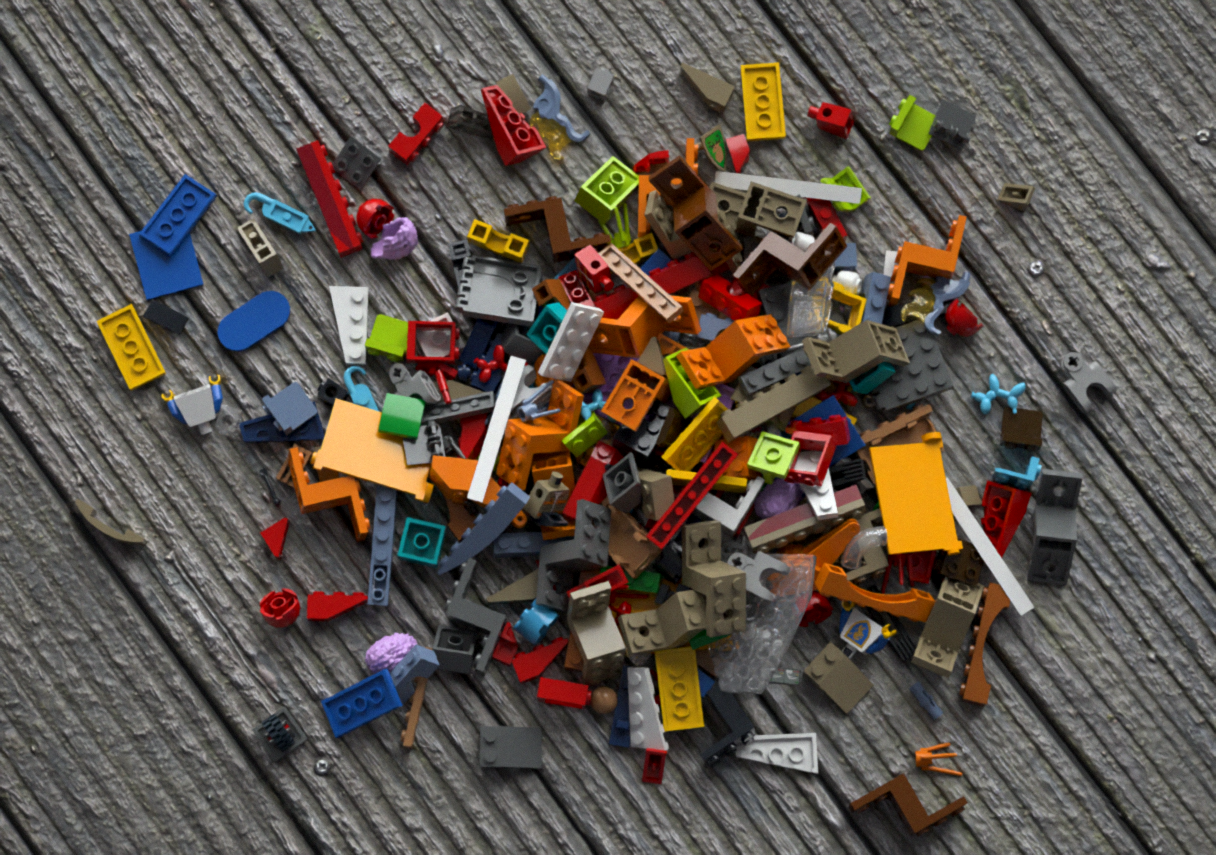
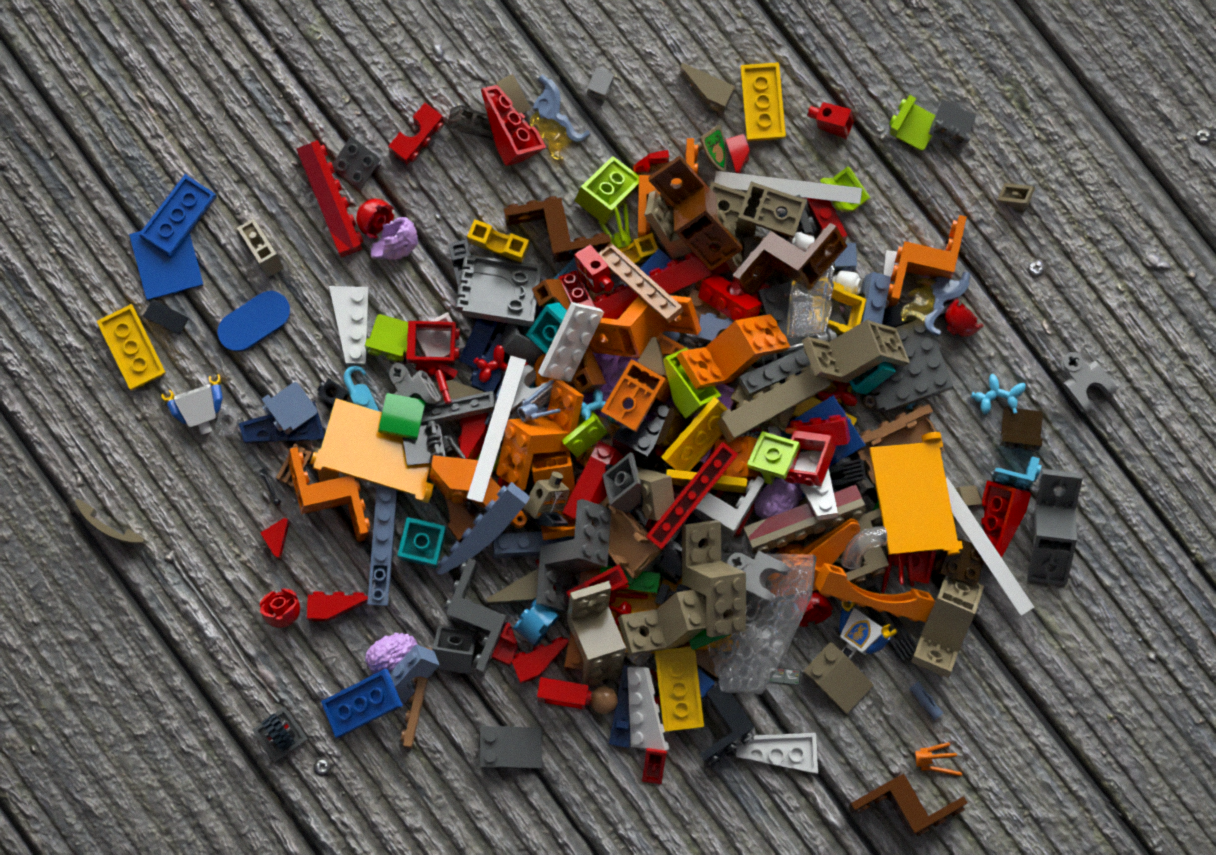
(281, 213): medium azure plate -> none
(464, 372): dark blue plate -> none
(976, 688): dark orange arch -> none

